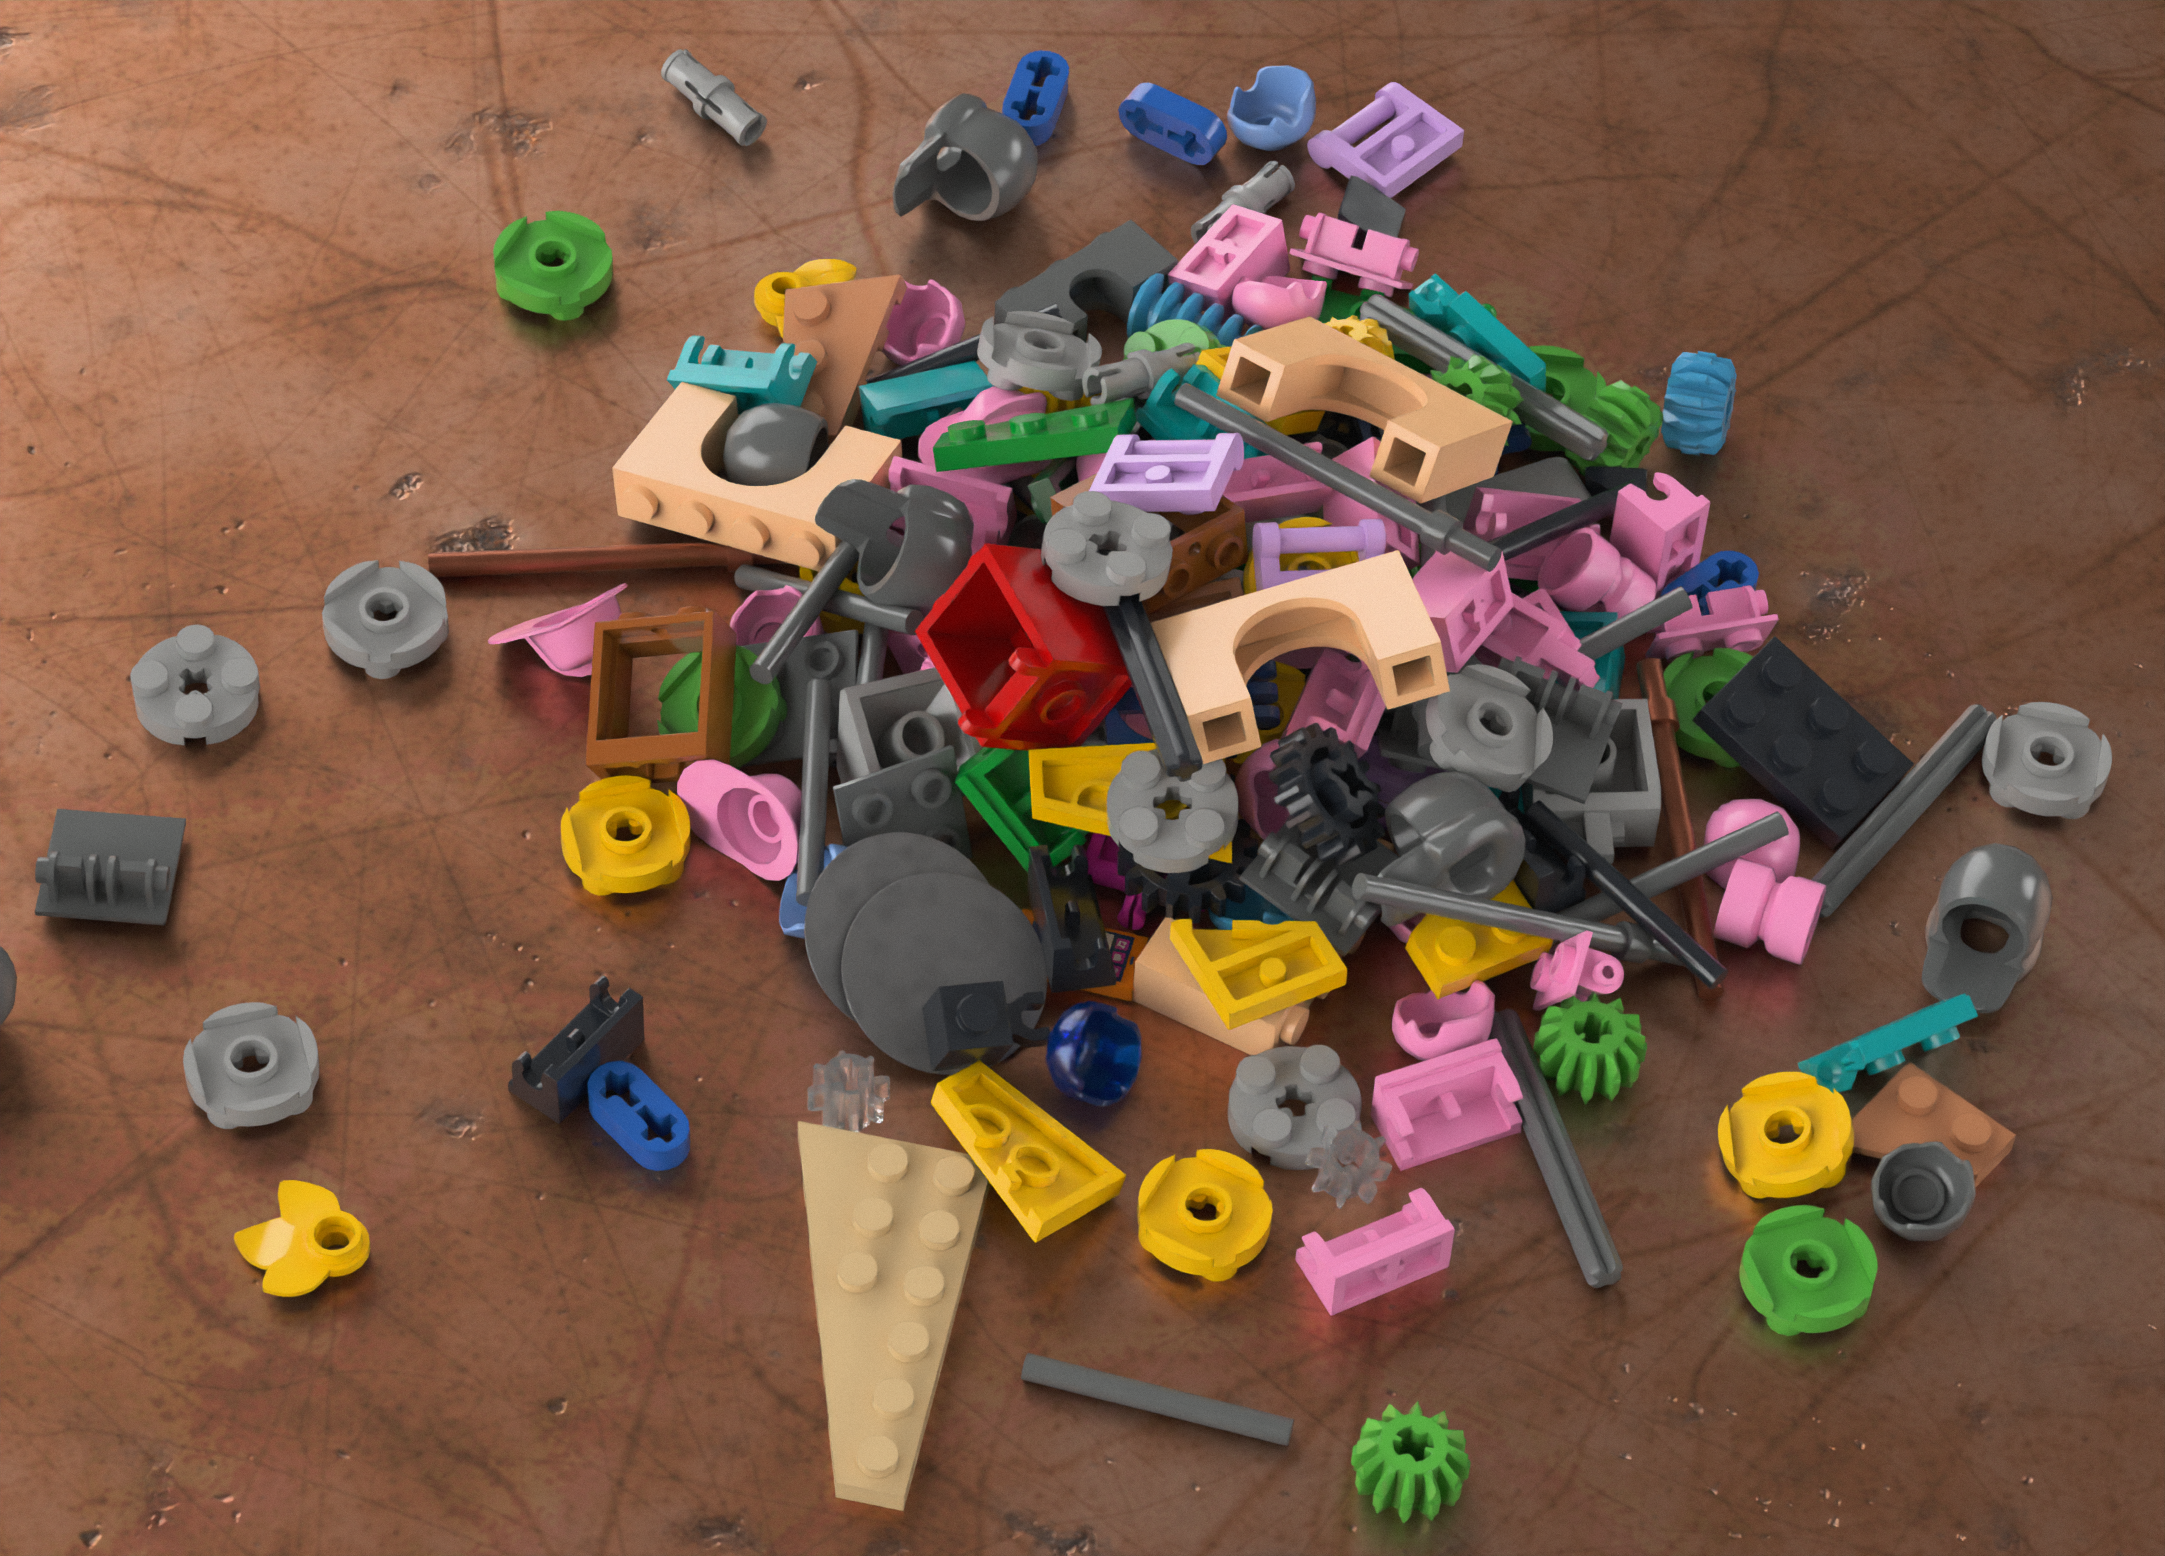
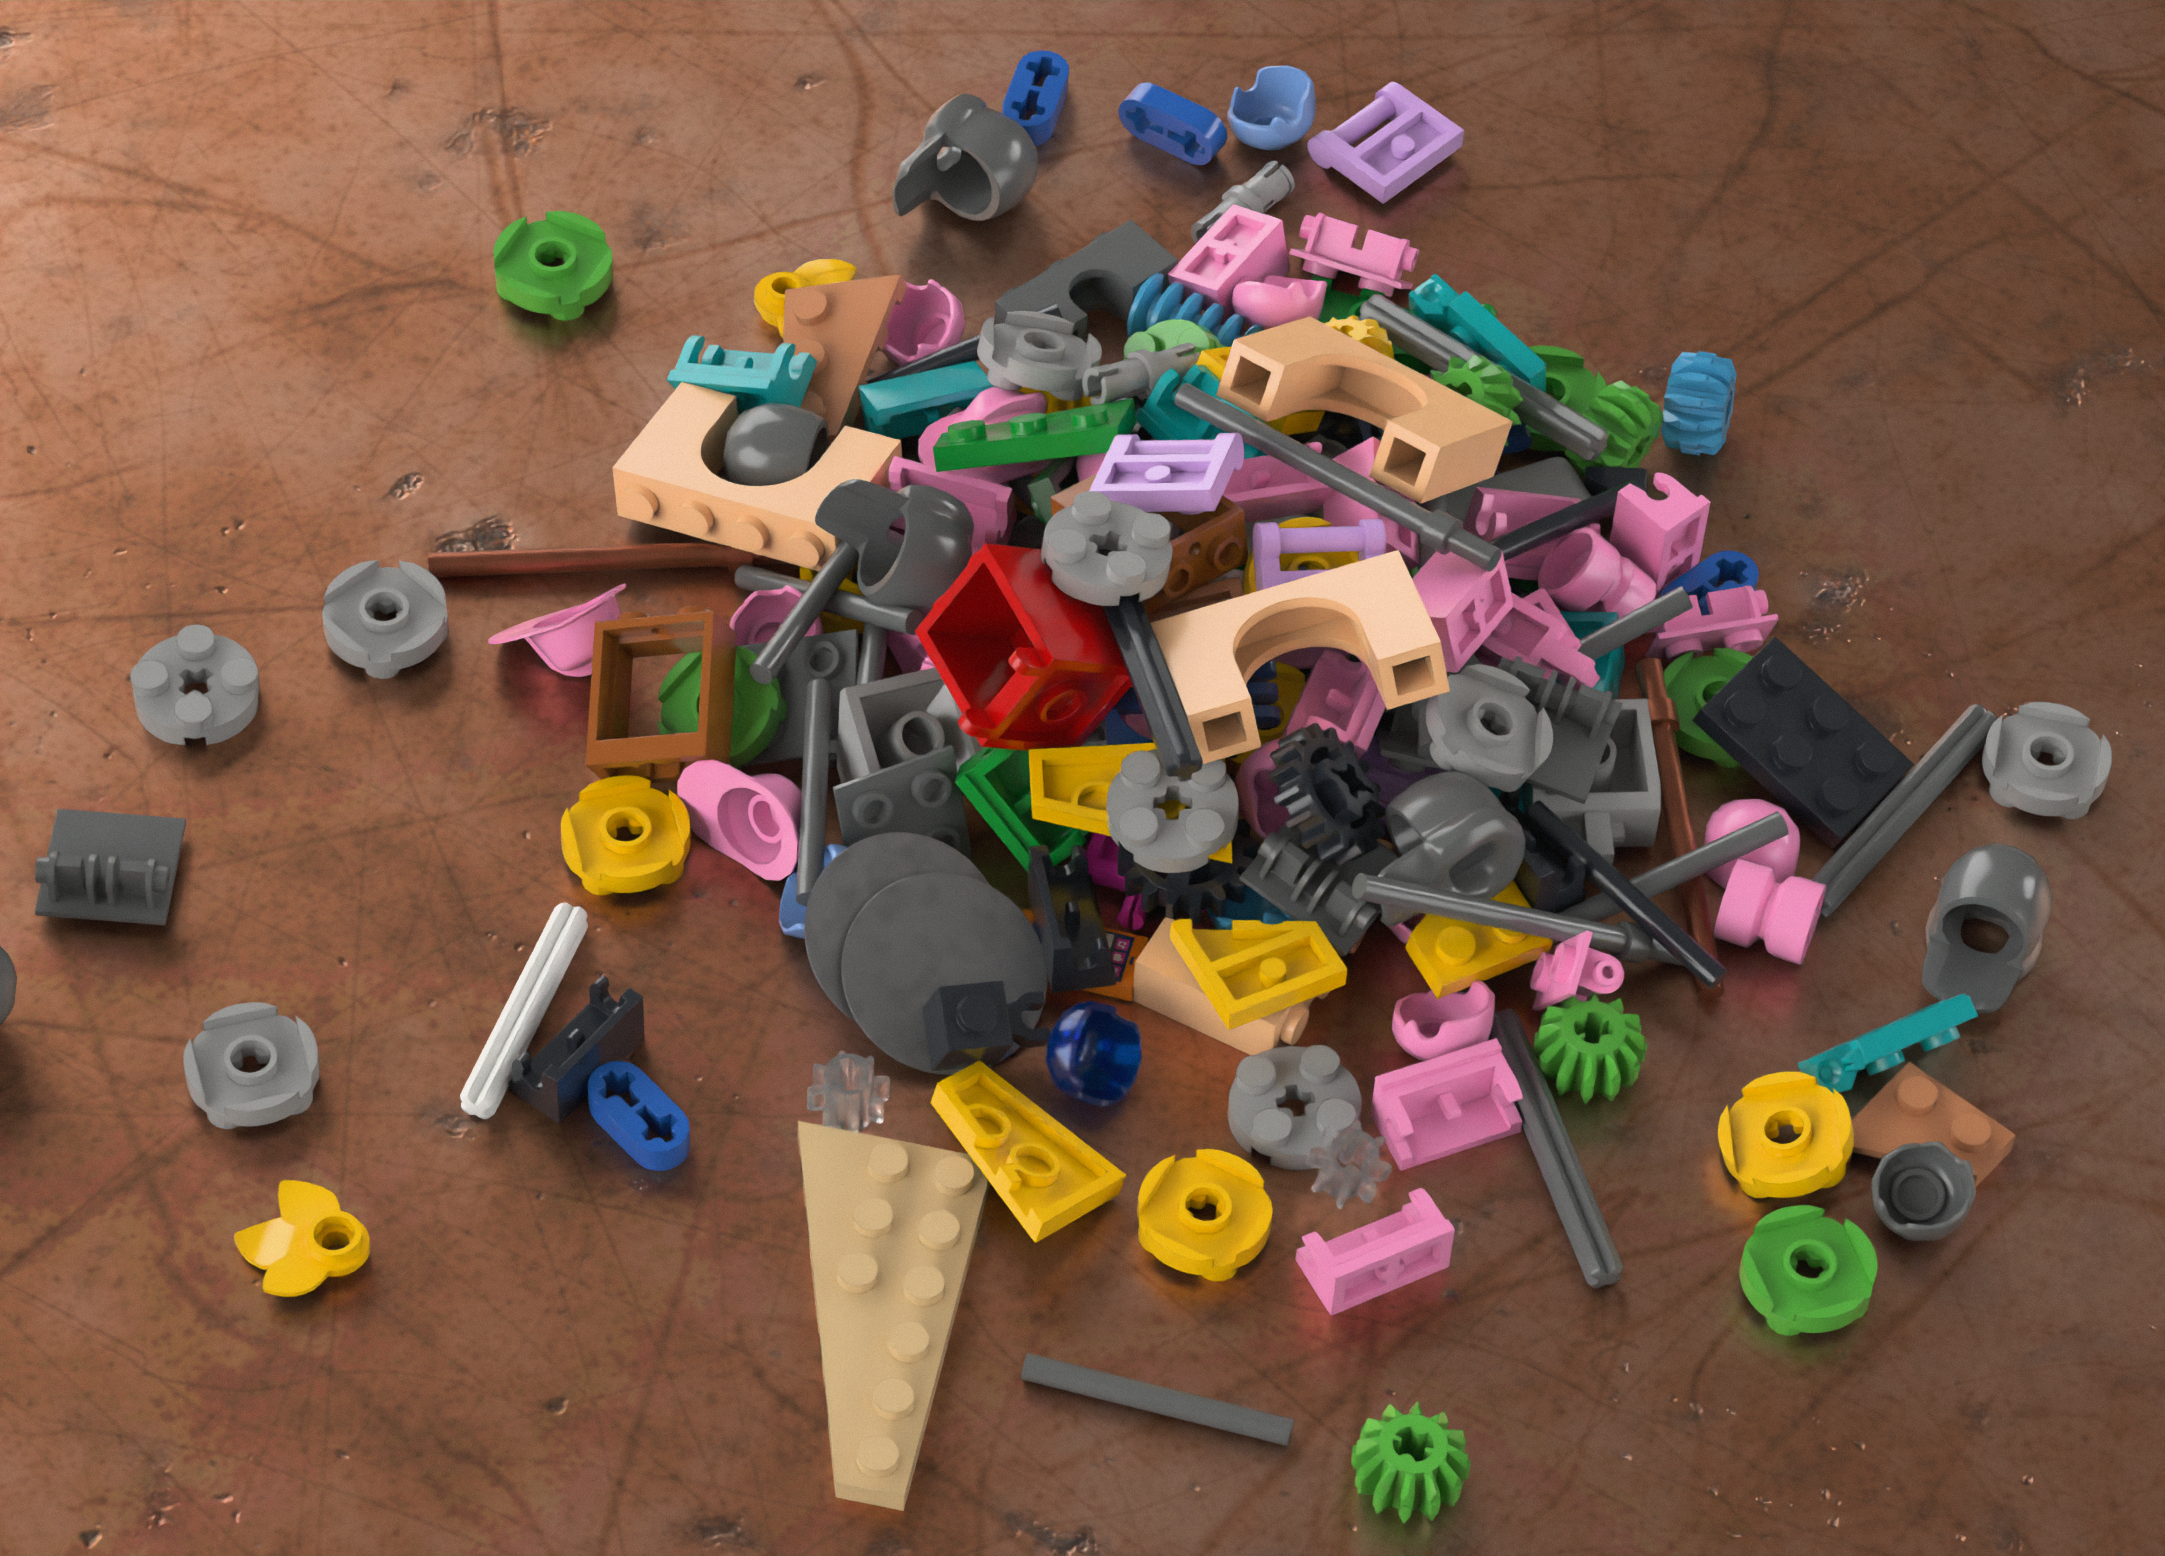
(524, 1010): none -> white axle
(713, 97): light grey pin -> none
(1370, 210): black slope -> none

